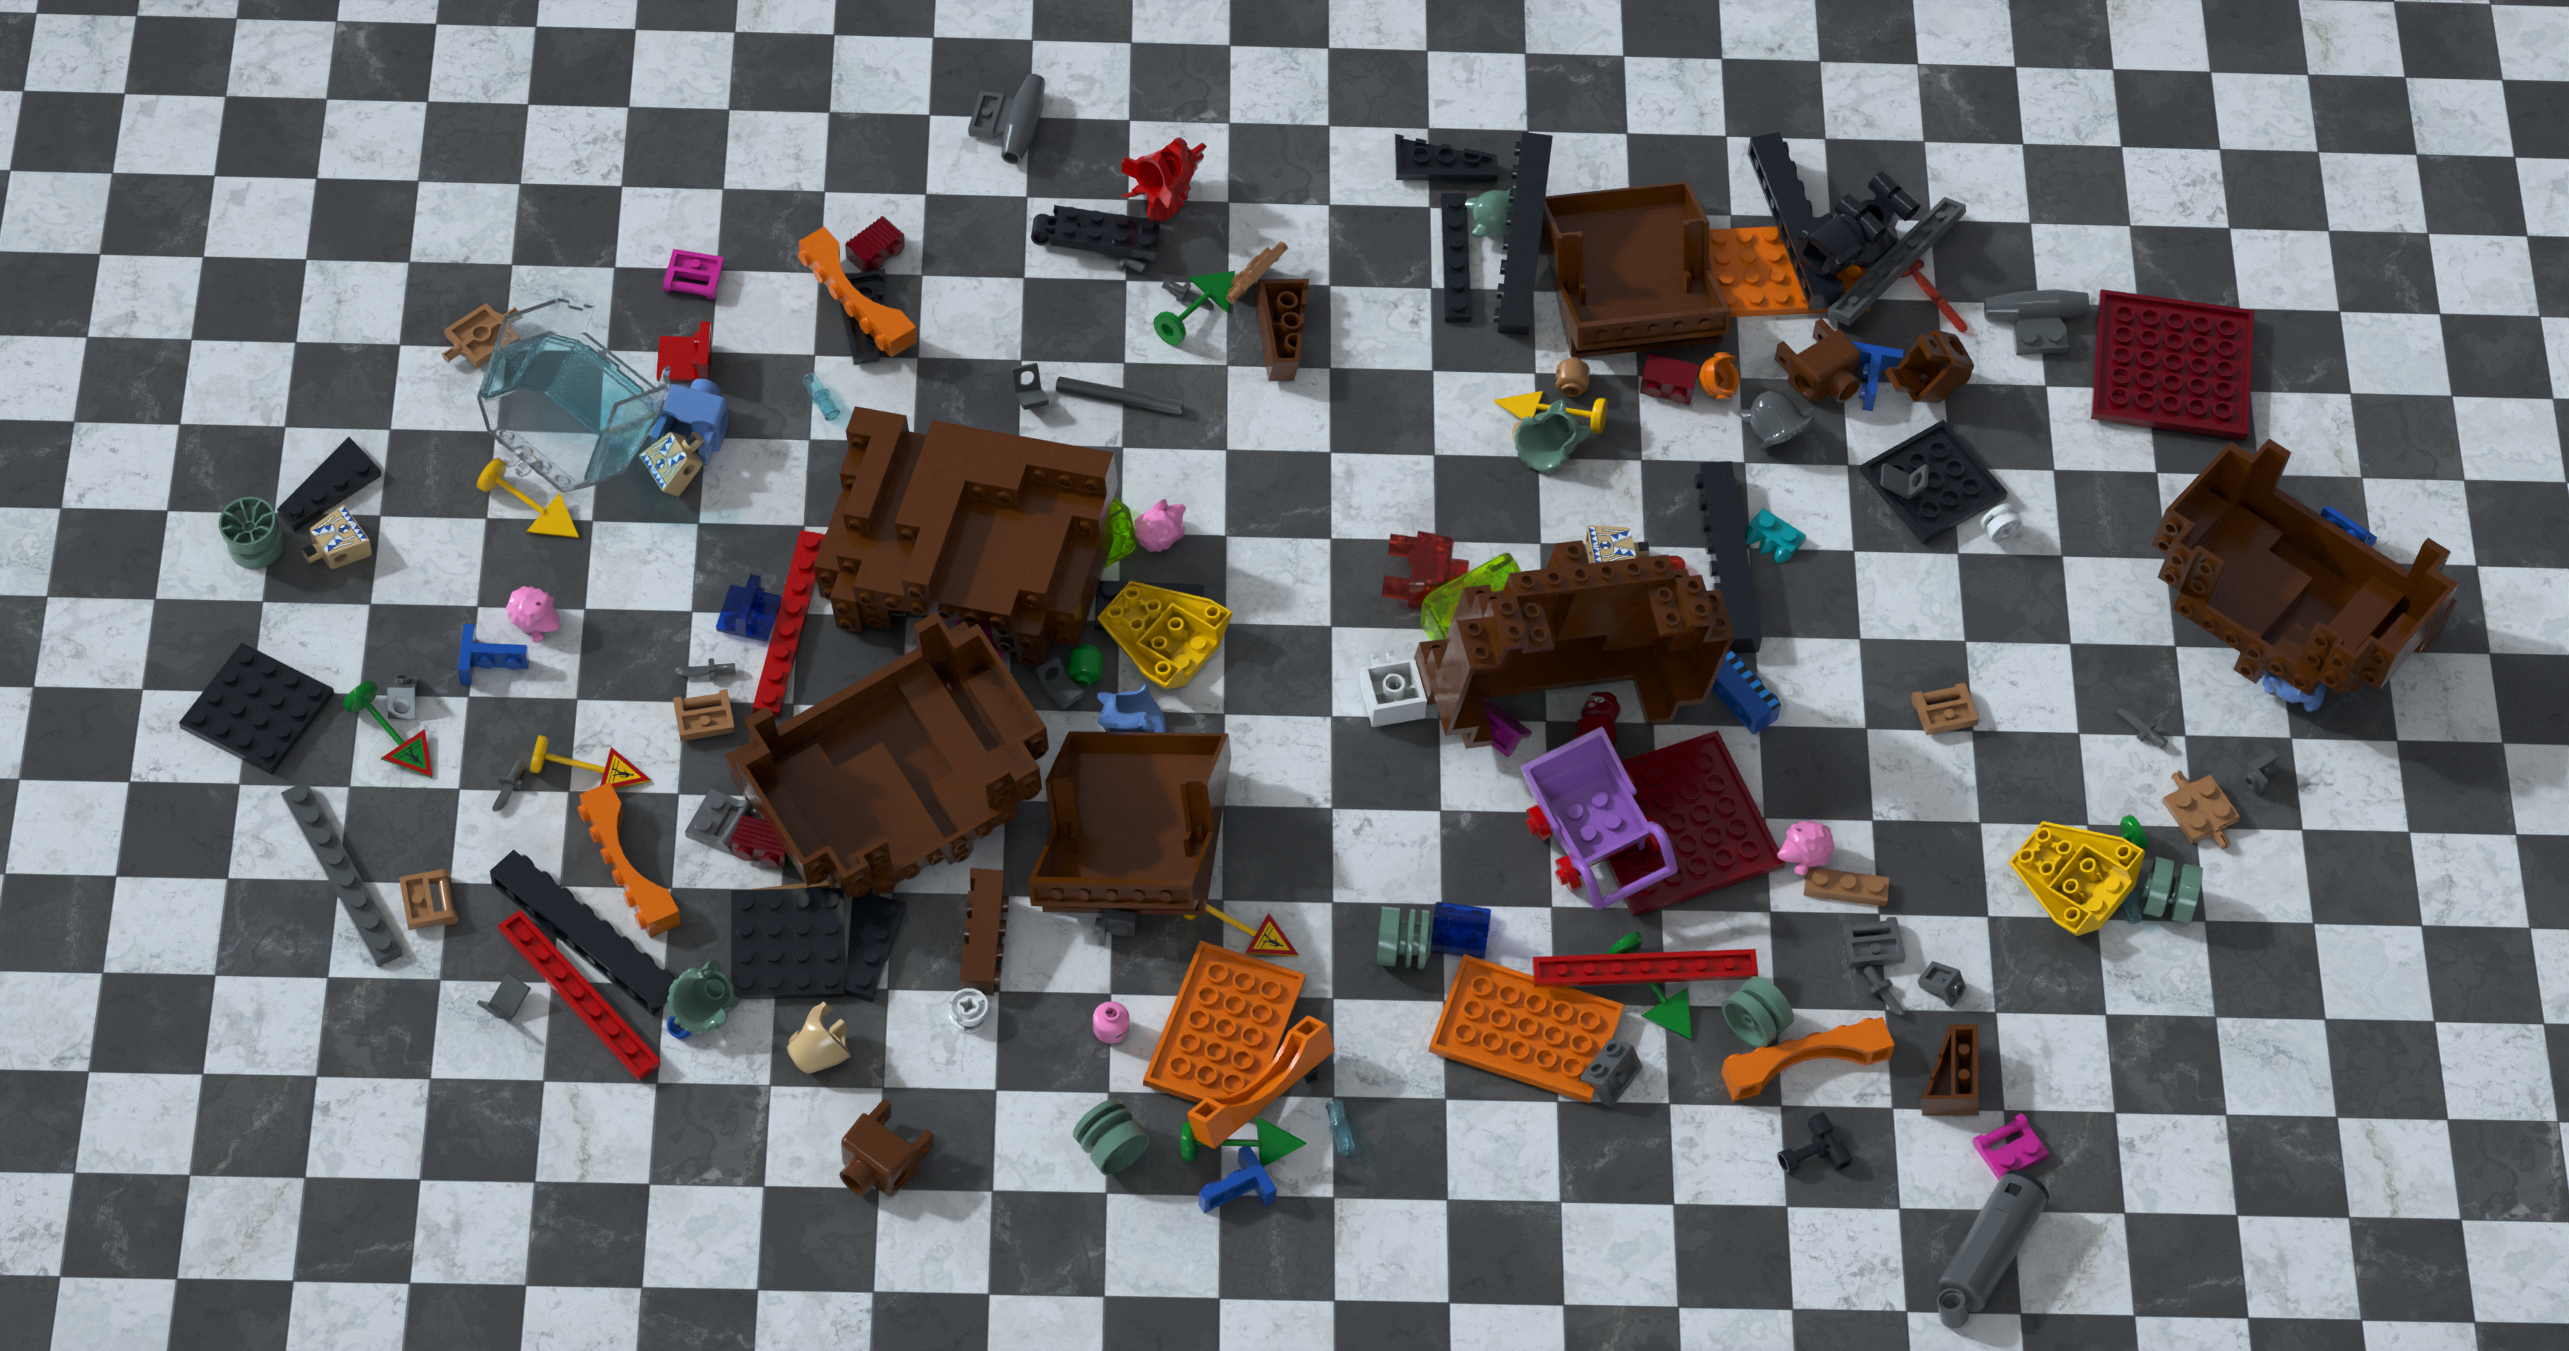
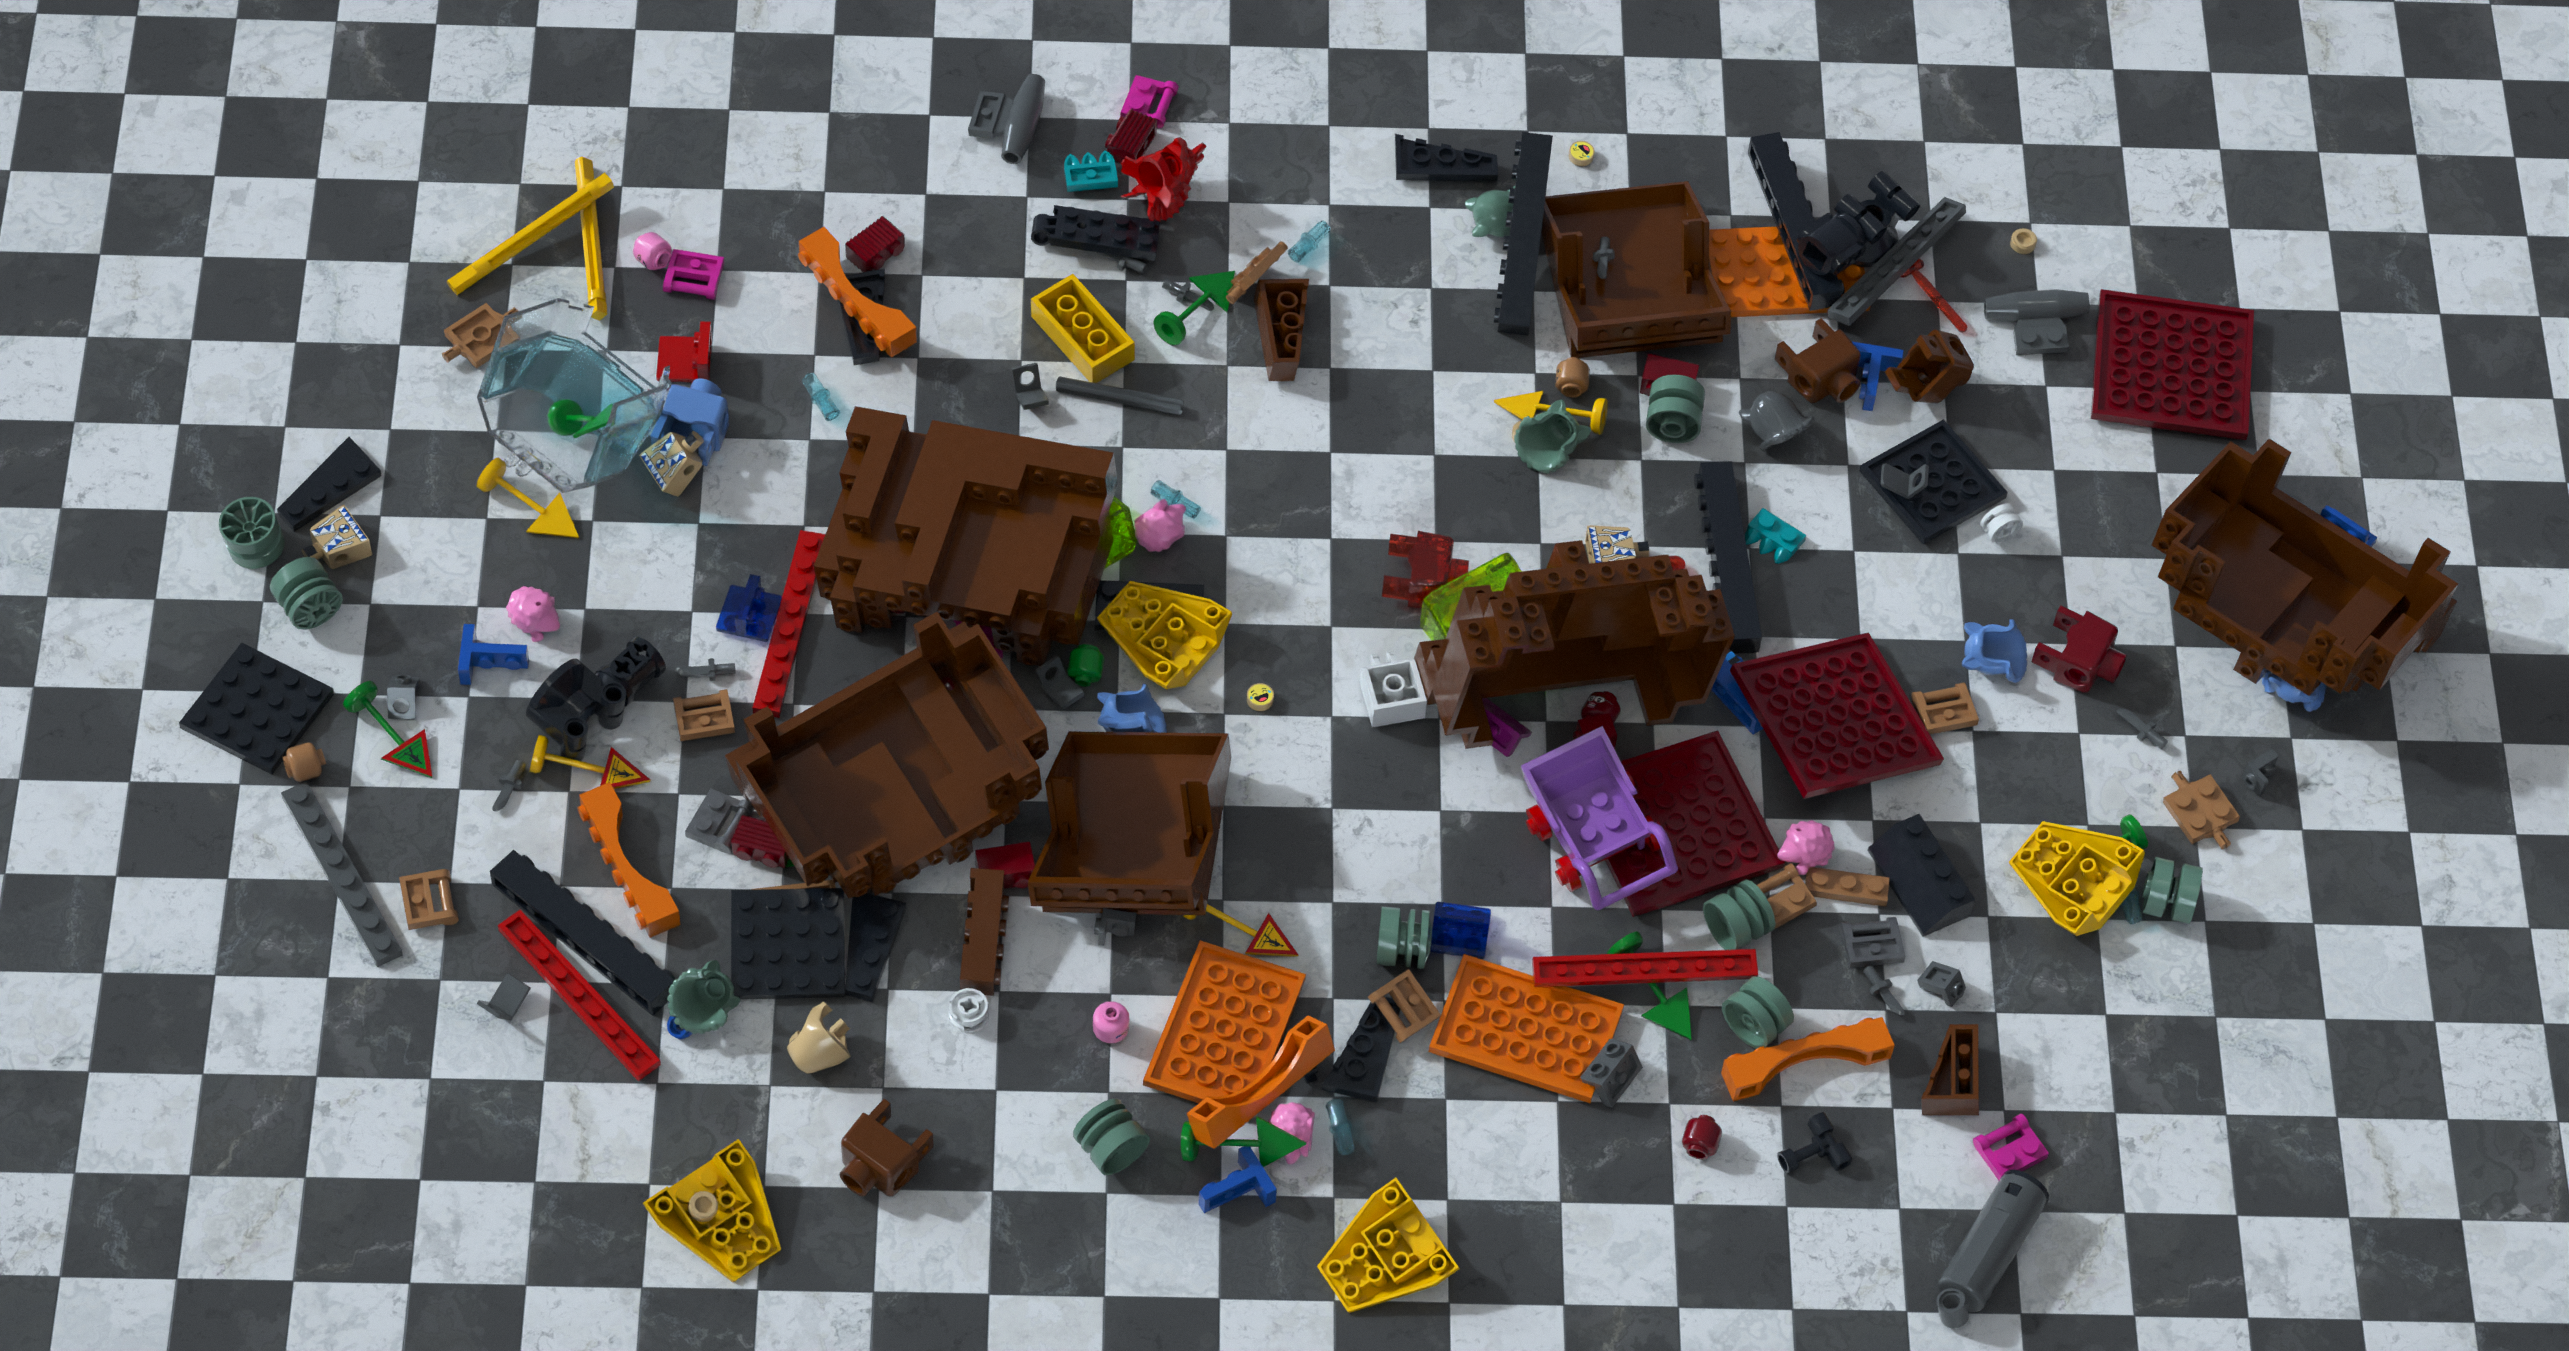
(303, 762): none -> medium nougat head
(306, 593): none -> sand green wheel
(530, 234): none -> yellow piece
(567, 418): none -> green piece
(576, 693): none -> black piece
(591, 243): none -> yellow piece
(652, 251): none -> bright pink head
(703, 1206): none -> tan tile
(742, 1229): none -> yellow wedge
(1014, 859): none -> dark red brick
(1082, 329): none -> yellow brick
(1090, 174): none -> teal plate
(1132, 136): none -> dark red brick
(1142, 96): none -> dark pink plate
(1172, 496): none -> clear light blue axle
(1260, 697): none -> tile
(1298, 1122): none -> bright pink animal
(1308, 241): none -> clear light blue axle
(1365, 1057): none -> black wing
(1385, 1252): none -> yellow wedge
(1411, 1001): none -> medium nougat plate
(1455, 258): black plate -> none
(1581, 153): none -> tile
(1603, 255): none -> dark grey piece
(1675, 409): none -> sand green wheel
(1701, 1137): none -> dark red head
(1719, 376): orange cap -> none
(1739, 916): none -> sand green wheel
(1792, 900): none -> medium nougat plate
(1836, 715): none -> dark red plate
(1922, 875): none -> black slope
(1995, 650): none -> medium blue hair
(2023, 241): none -> tan tile
(2087, 651): none -> dark red piece

